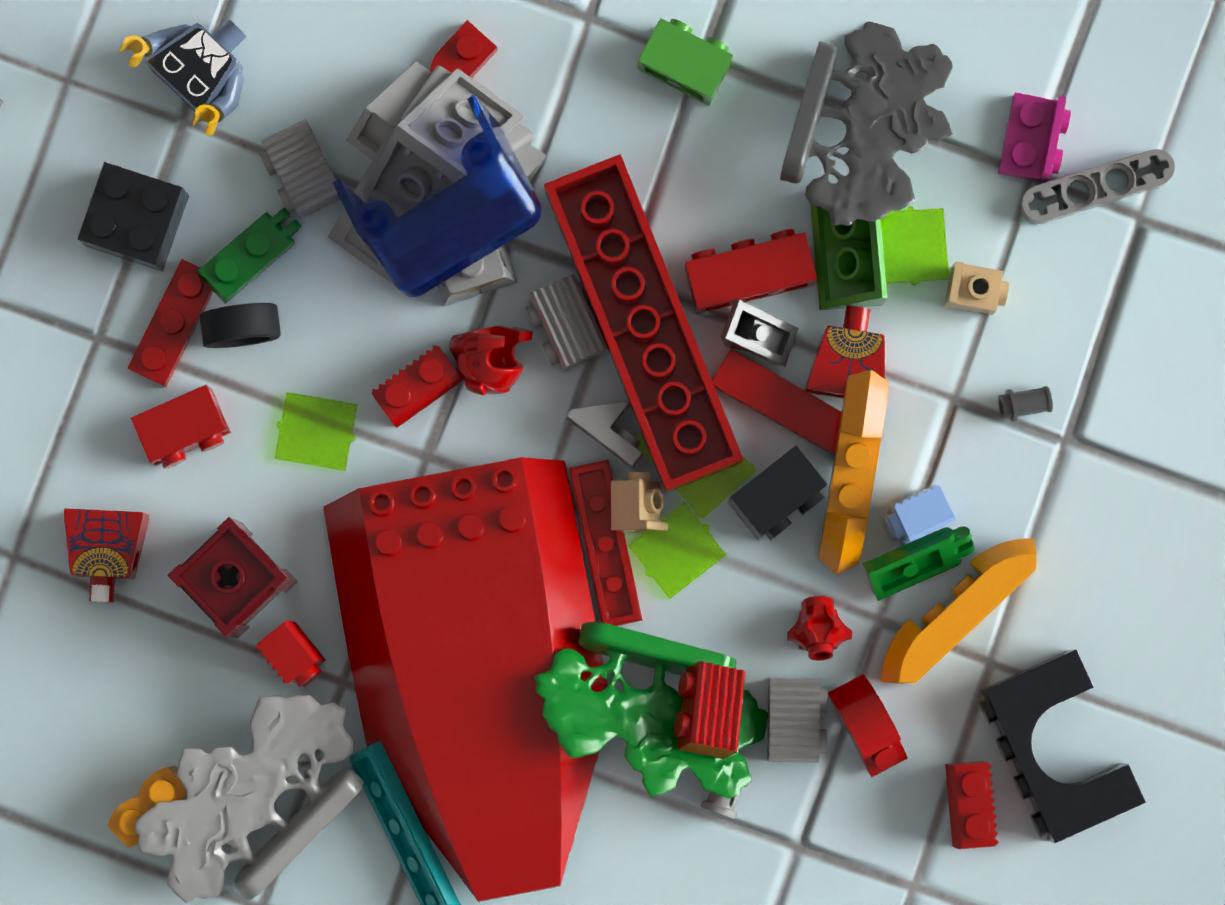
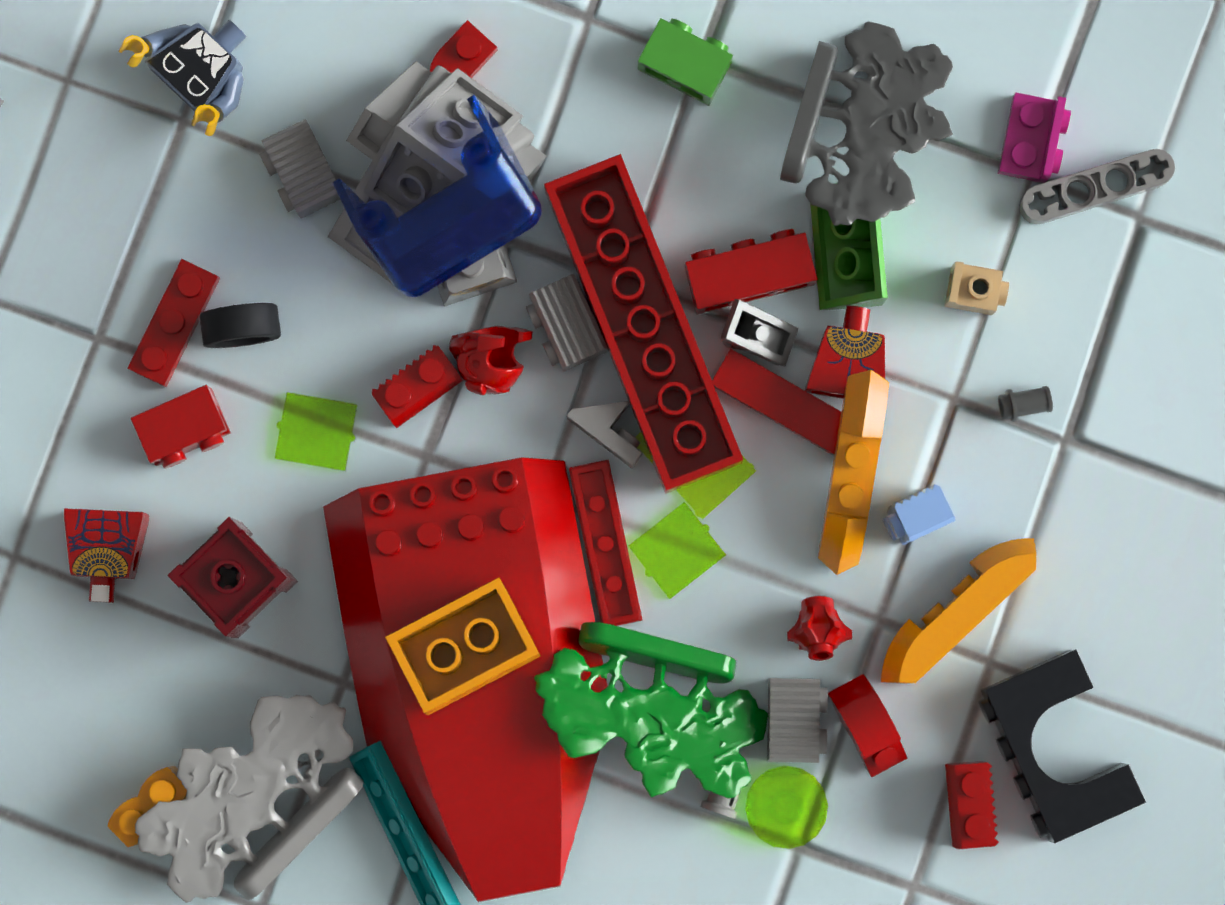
(133, 216): black brick -> none
(249, 254): green hinge -> none
(292, 654): red brick -> none
(462, 646): none -> light orange brick
(637, 504): tan brick -> none
(710, 709): red brick -> none
(777, 493): black brick -> none
(786, 807): none -> clear neon green tile
(915, 246): clear neon green piece -> none
(918, 561): green hinge -> none

